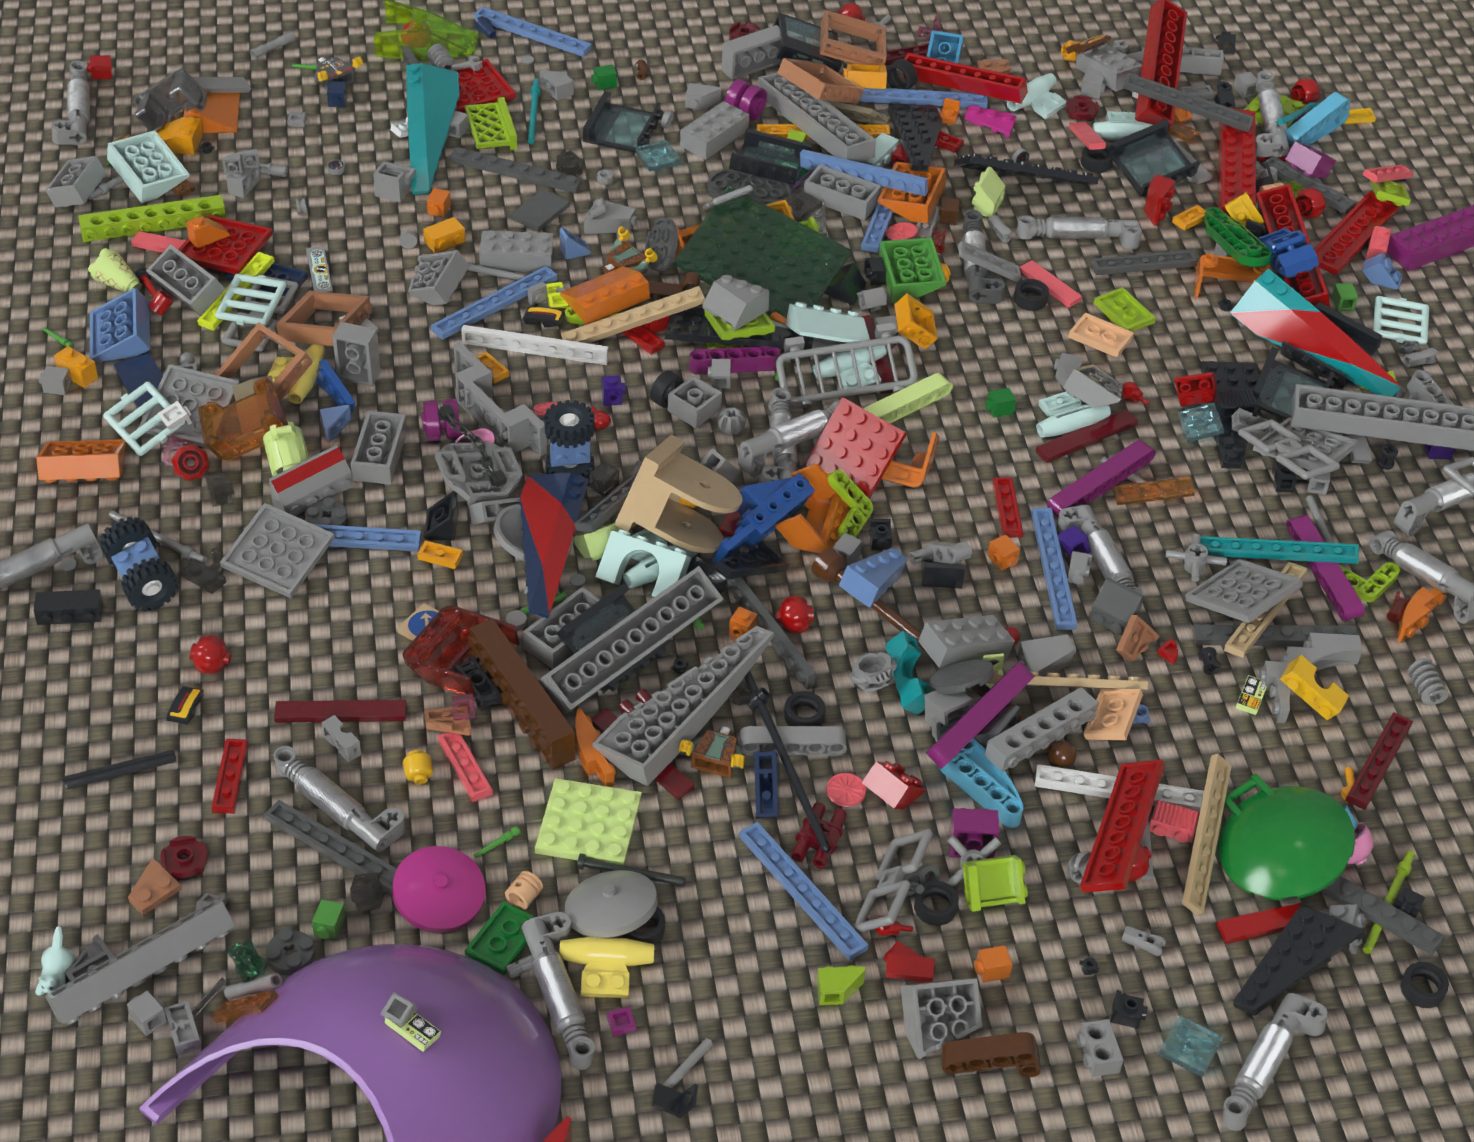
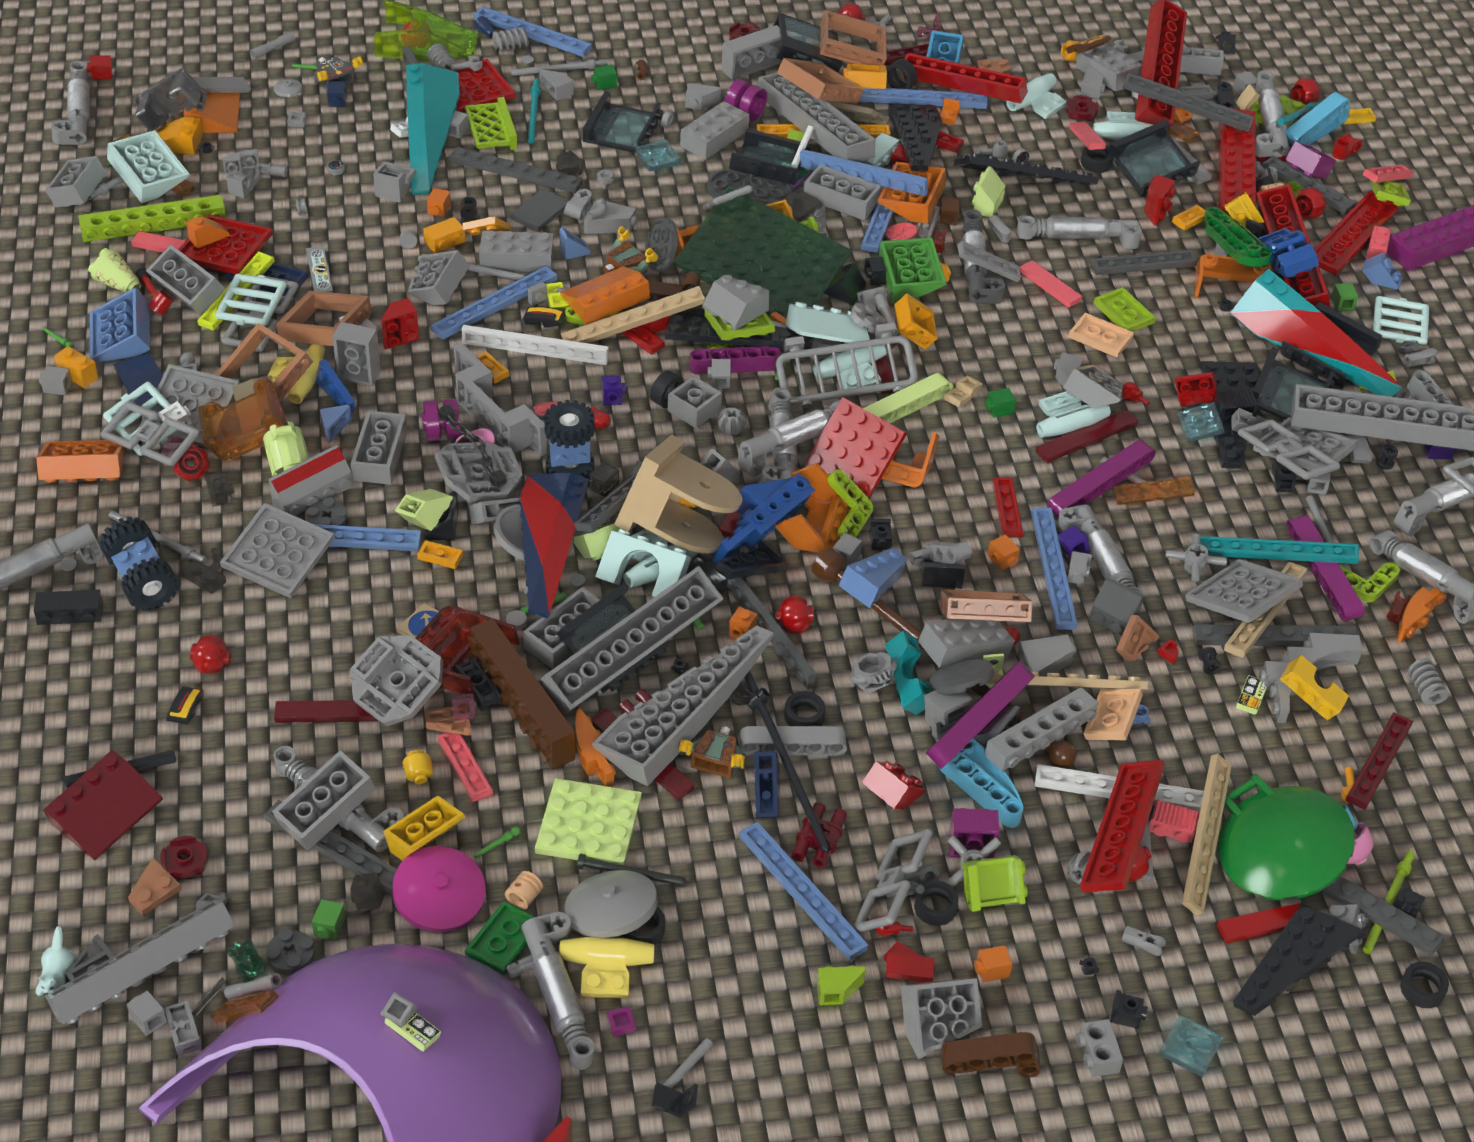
(102, 805): none -> dark red slope
(150, 433): none -> light grey bar
(230, 776): red tile -> none
(288, 88): none -> light grey piece
(324, 800): none -> light grey brick
(342, 741): light grey piece -> none
(386, 664): none -> light grey piece
(399, 324): none -> red slope
(421, 827): none -> yellow slope
(424, 507): none -> yellowish green slope
(468, 210): none -> black leg
(491, 223): none -> light orange plate
(510, 38): none -> light grey piece
(579, 204): none -> light grey piece
(590, 64): none -> light grey bar
(803, 144): none -> white bar
(846, 789): coral wheel -> none
(866, 316): none -> light grey plate
(883, 307): none -> light grey piece
(963, 392): none -> tan slope
(985, 605): none -> nougat window
(993, 119): dark pink wing -> none
(999, 150): none -> light grey bar
(1031, 303): black tyre -> none
(1247, 98): none -> tan slope
(1268, 1054): light grey piece -> none
(1346, 146): none -> red piece

